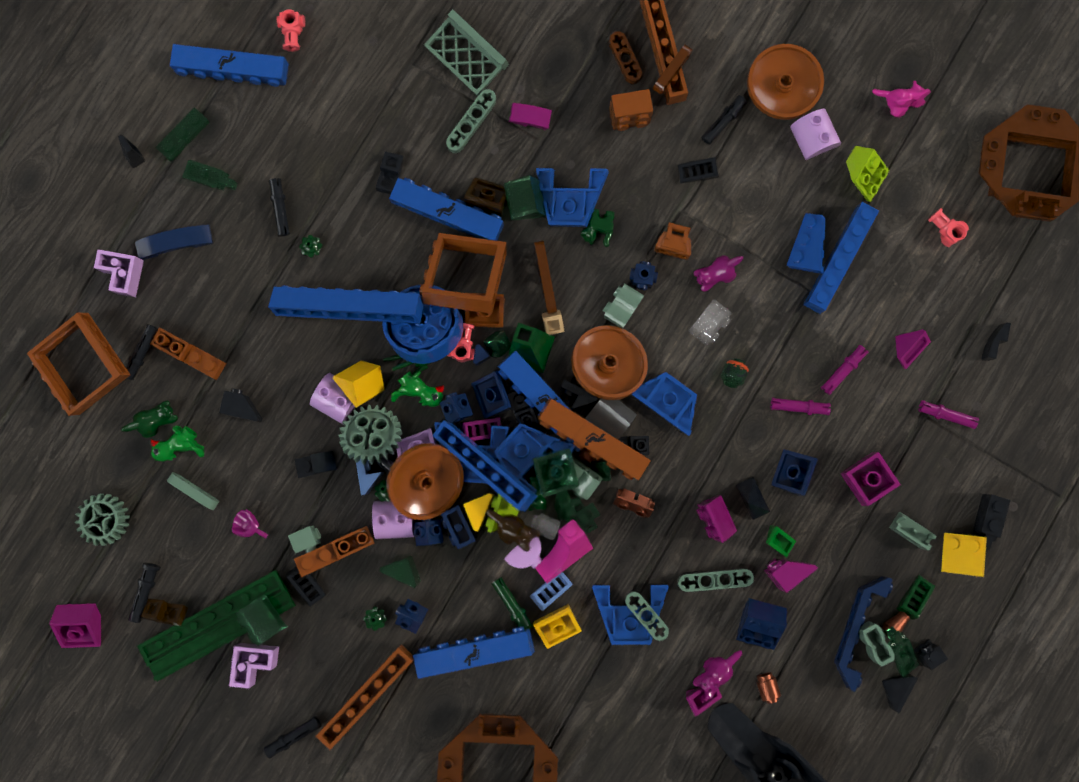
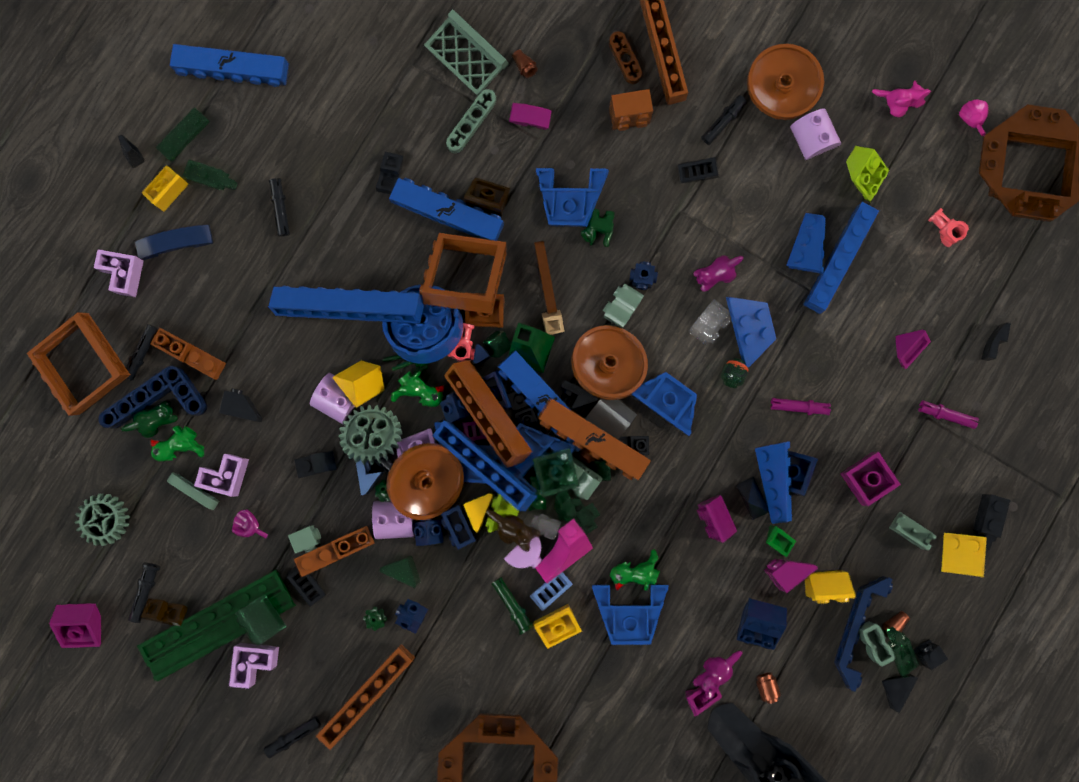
(153, 395): none -> dark blue beam
(164, 188): none -> yellow slope
(227, 479): none -> lavender brick
(291, 30): coral connector -> none
(310, 246): dark green plant -> none
(473, 653): blue brick -> none
(488, 413): none -> dark orange brick
(525, 64): none -> copper cone
(525, 198): clear green slope -> none
(641, 574): none -> green animal
(642, 506): copper hinge -> none
(651, 630): sand green beam -> none
(672, 69): reddish brown beam -> none
(674, 244): dark orange piece -> none
(715, 580): sand green beam -> none
(751, 327): none -> blue wing
(773, 467): none -> blue wing
(829, 585): none -> yellow slope
(842, 372): magenta pin -> none
(902, 606): dark green slope -> none
(974, 114): none -> dark pink piece

